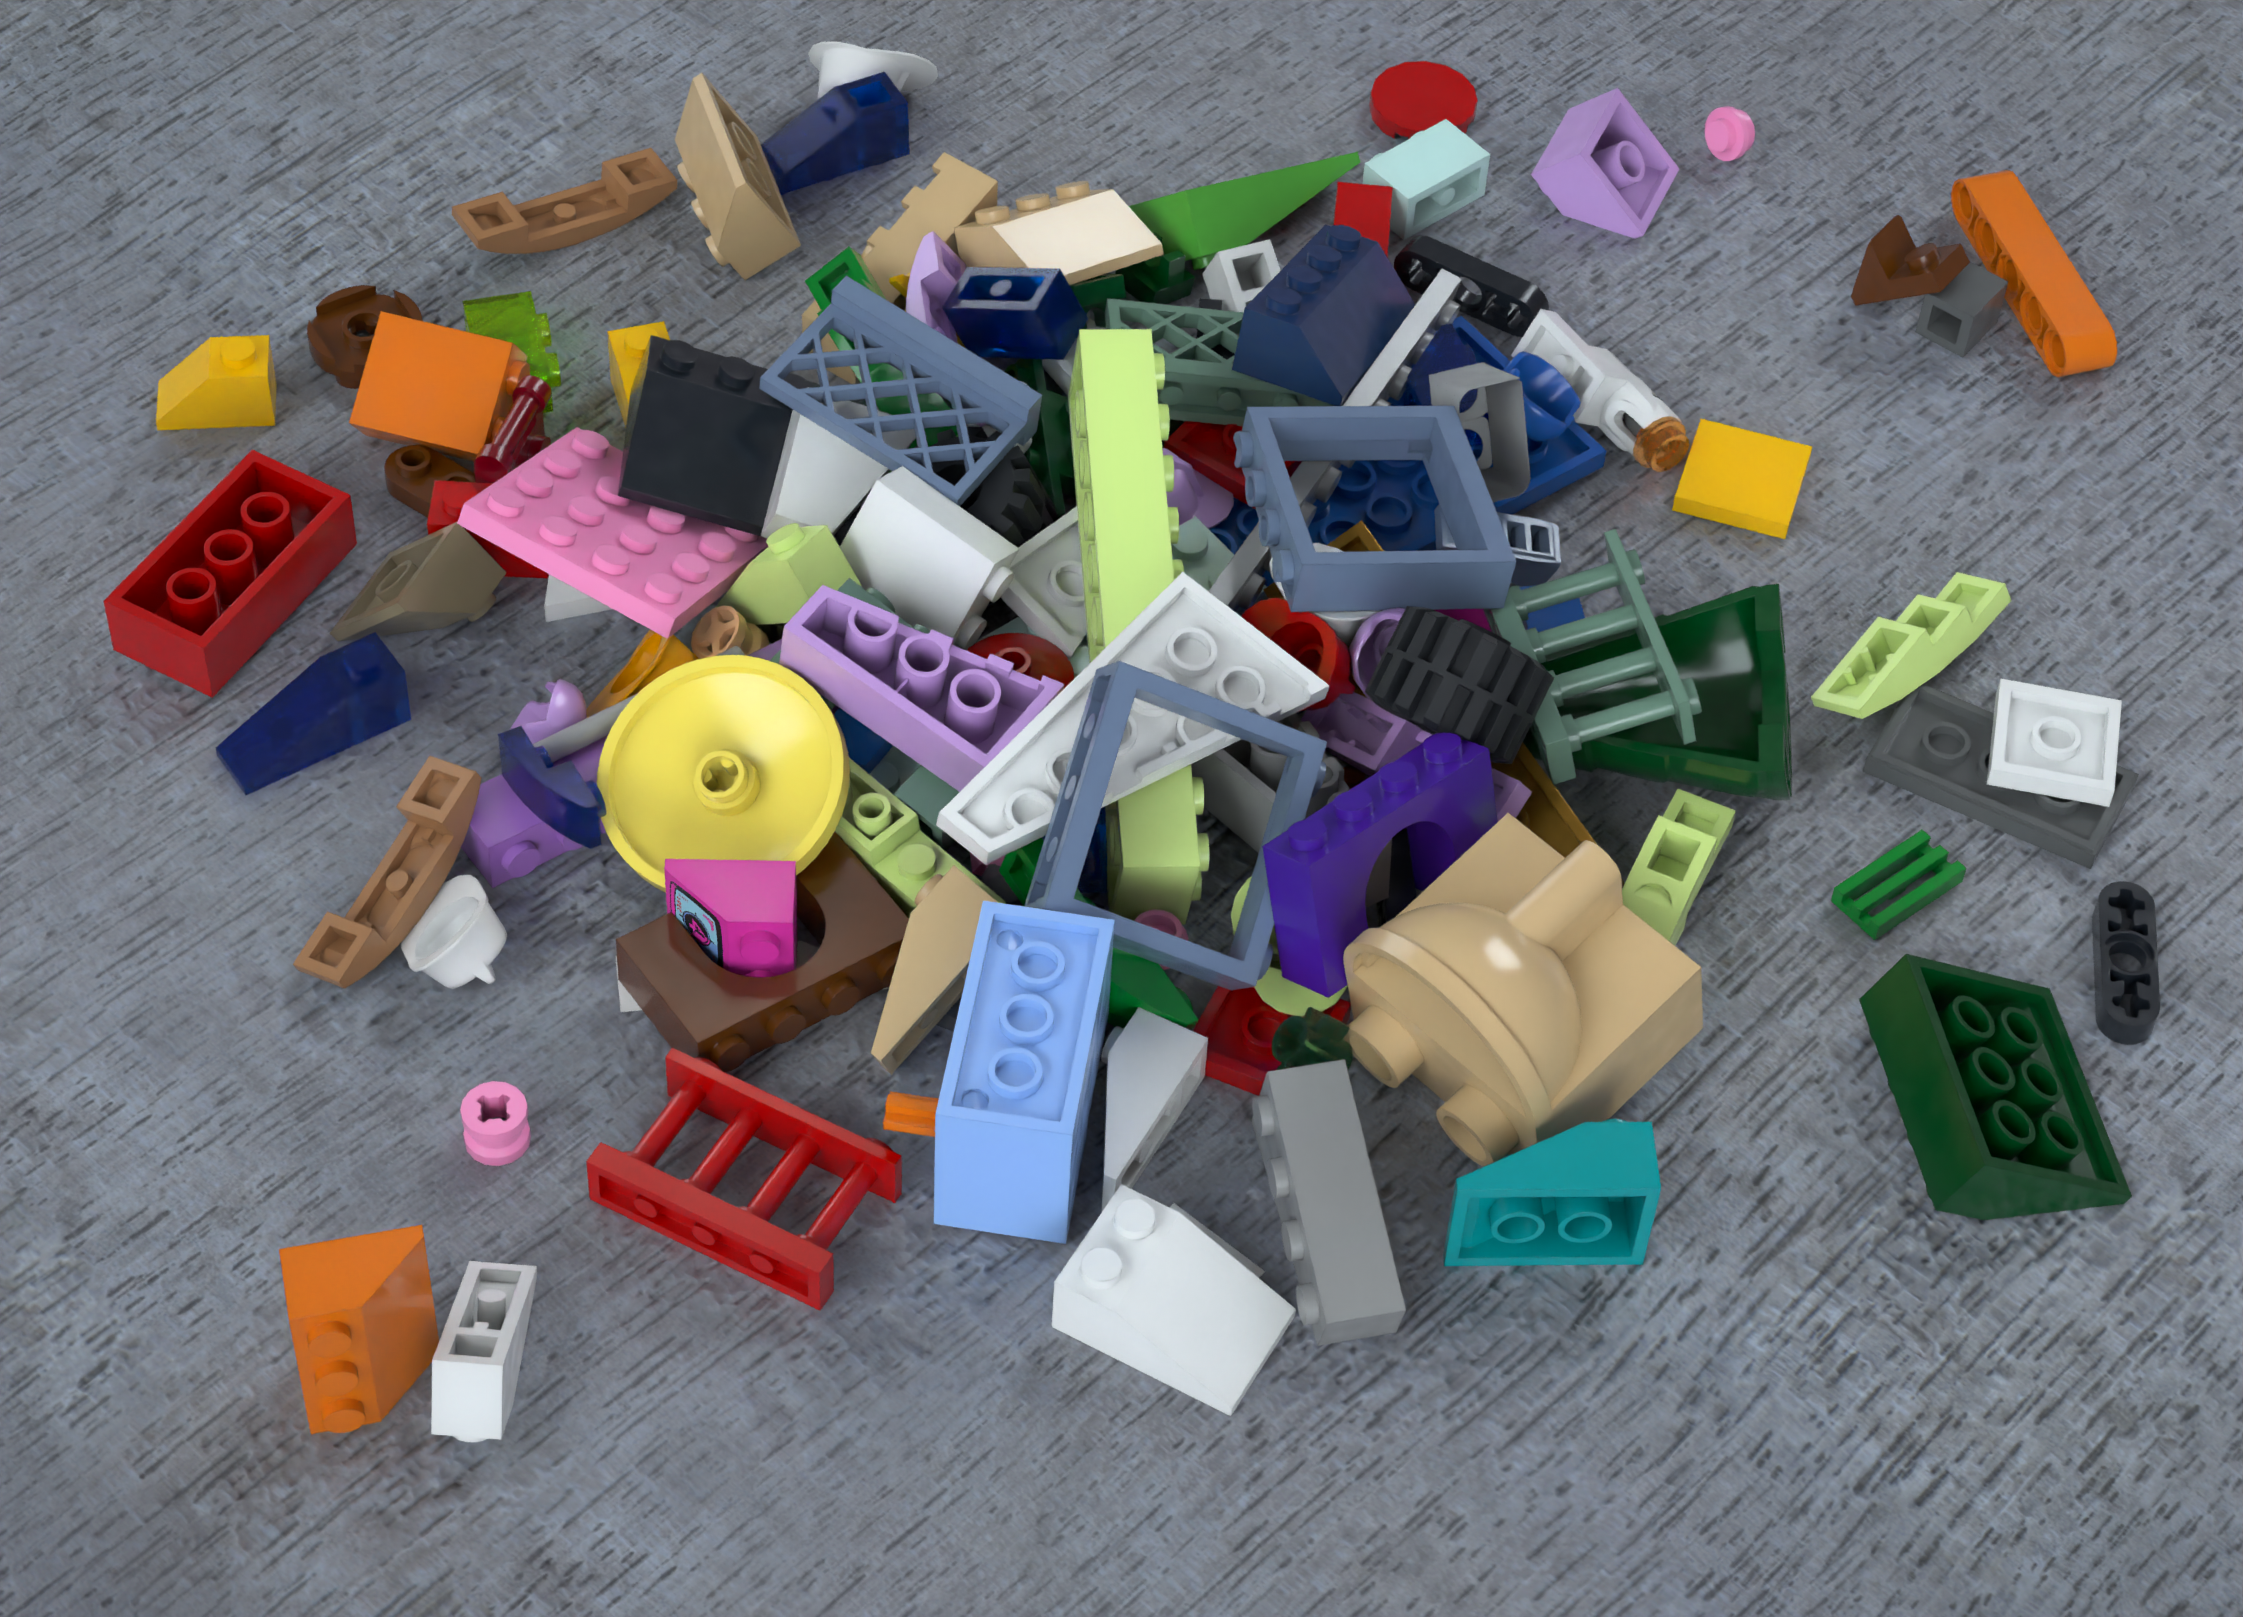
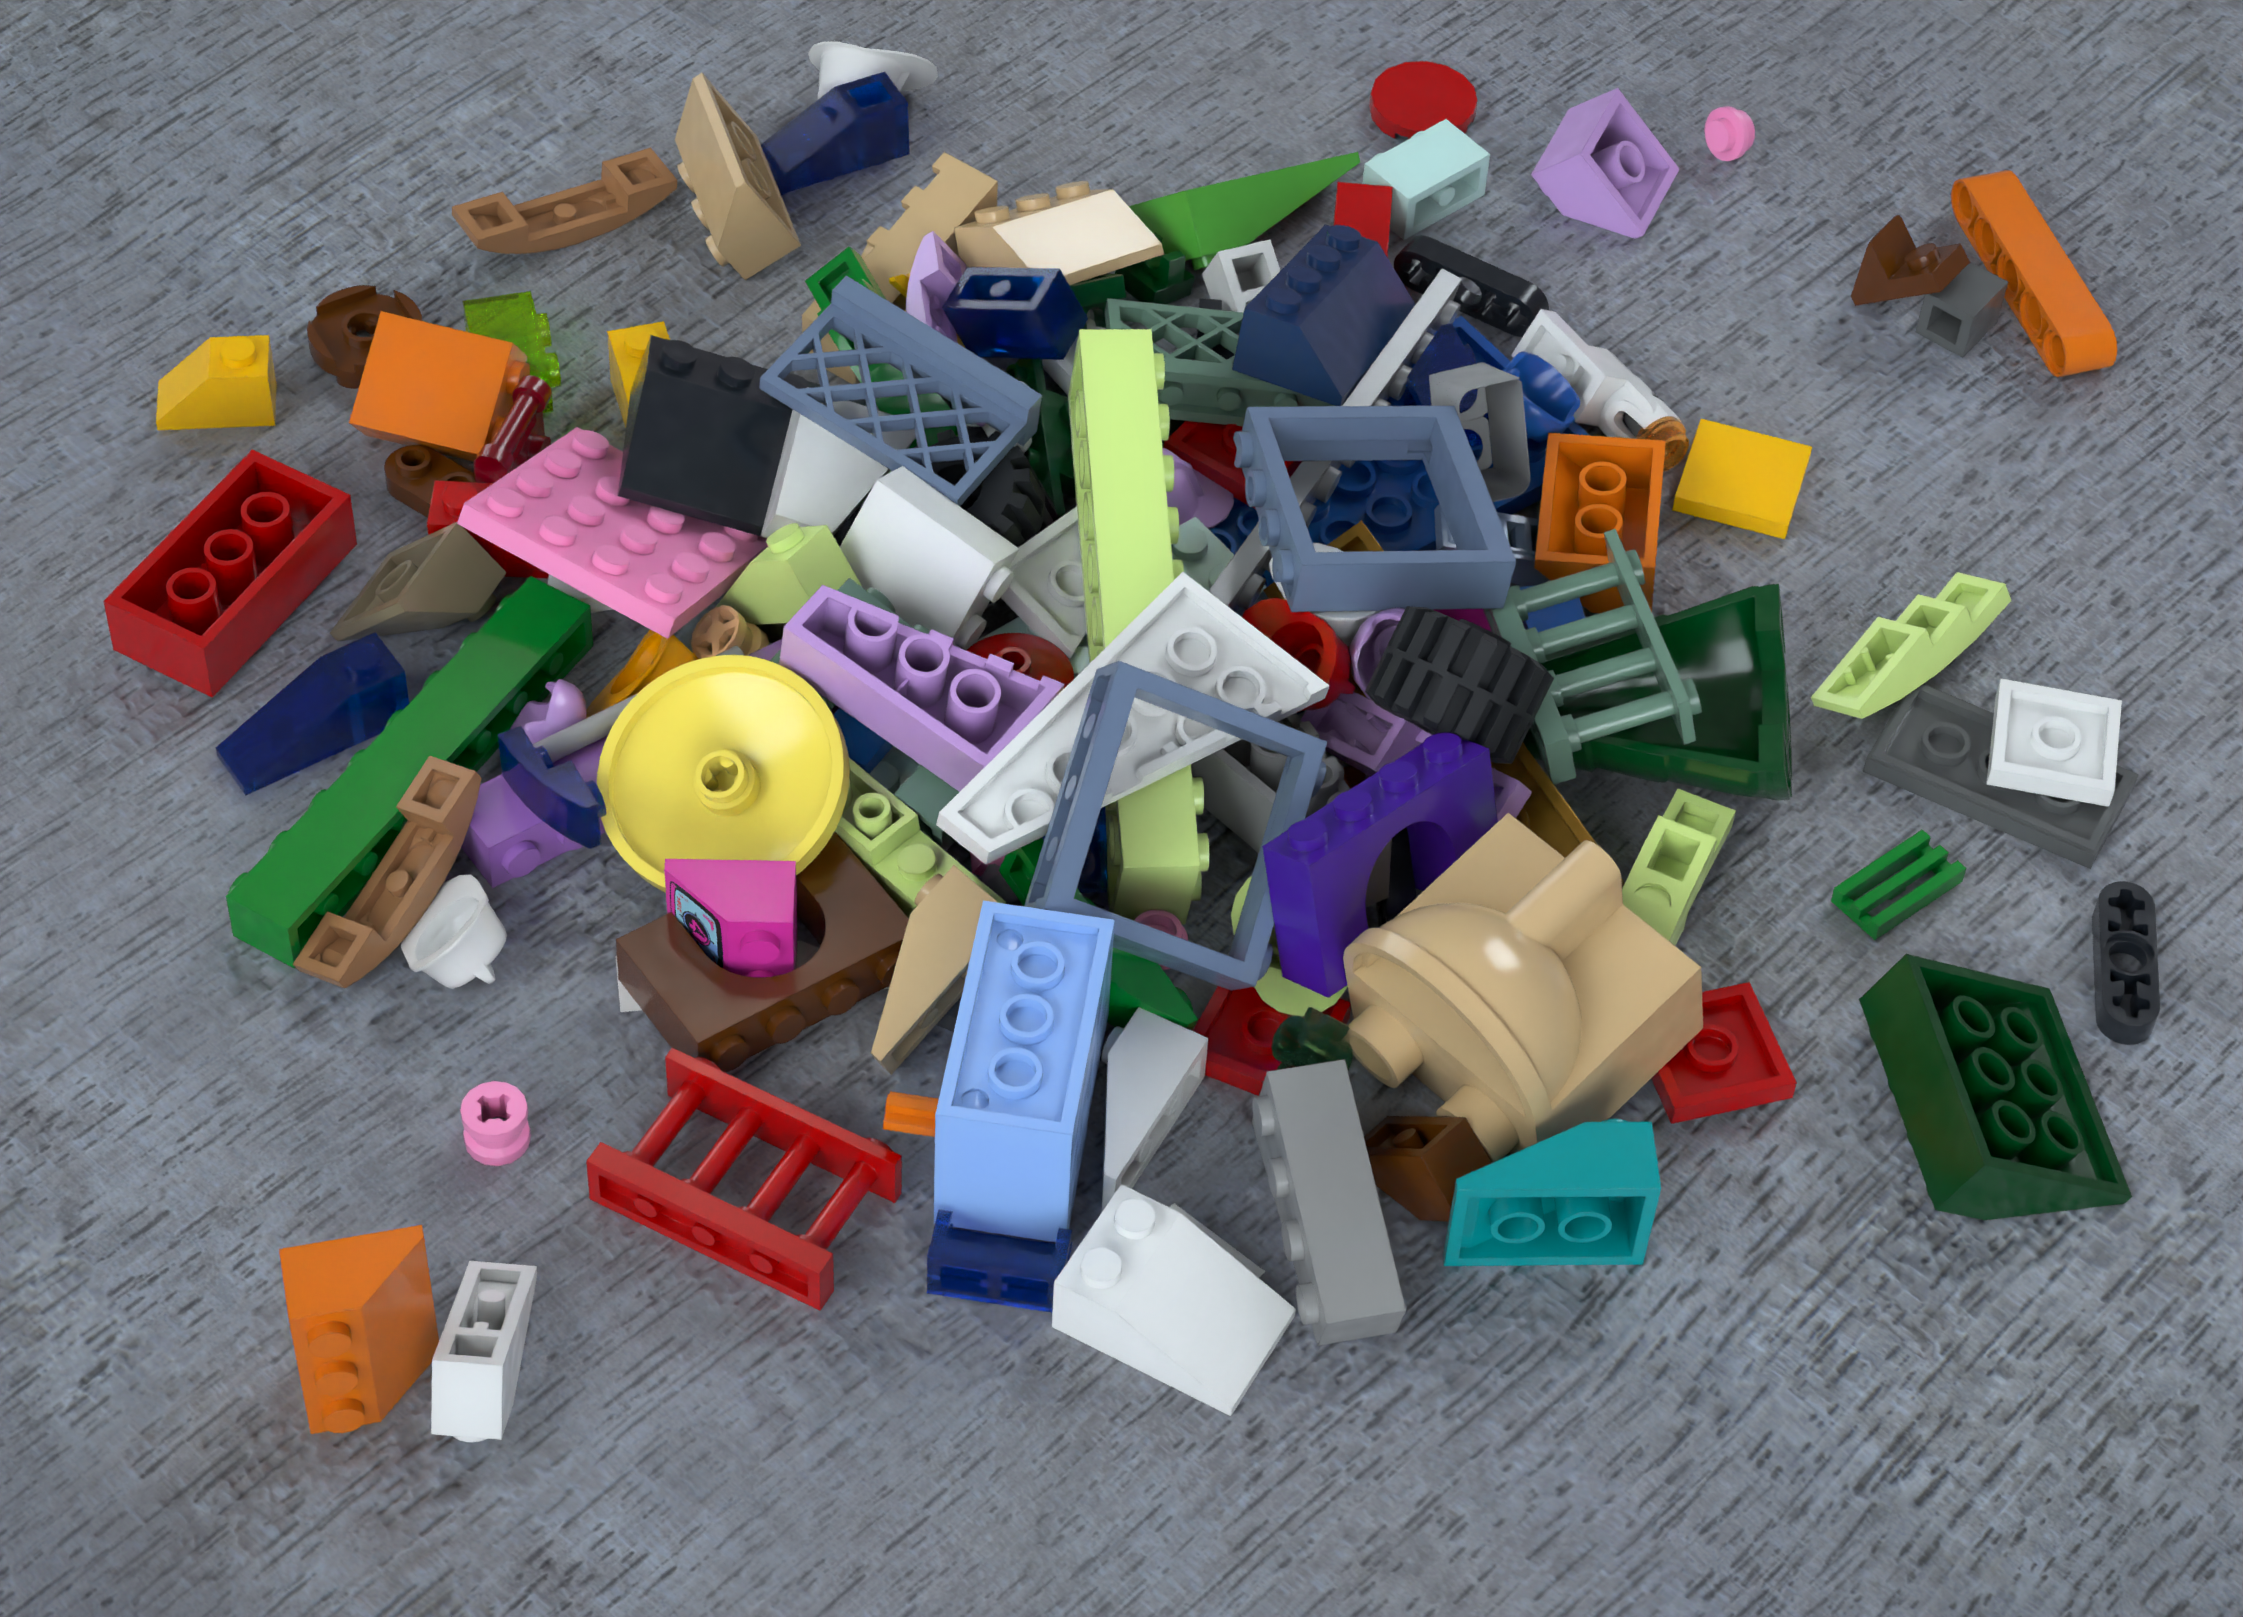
(454, 718): none -> green brick
(994, 1266): none -> clear blue hinge
(1421, 1159): none -> reddish brown slope
(1597, 488): none -> orange slope
(1728, 1063): none -> red plate

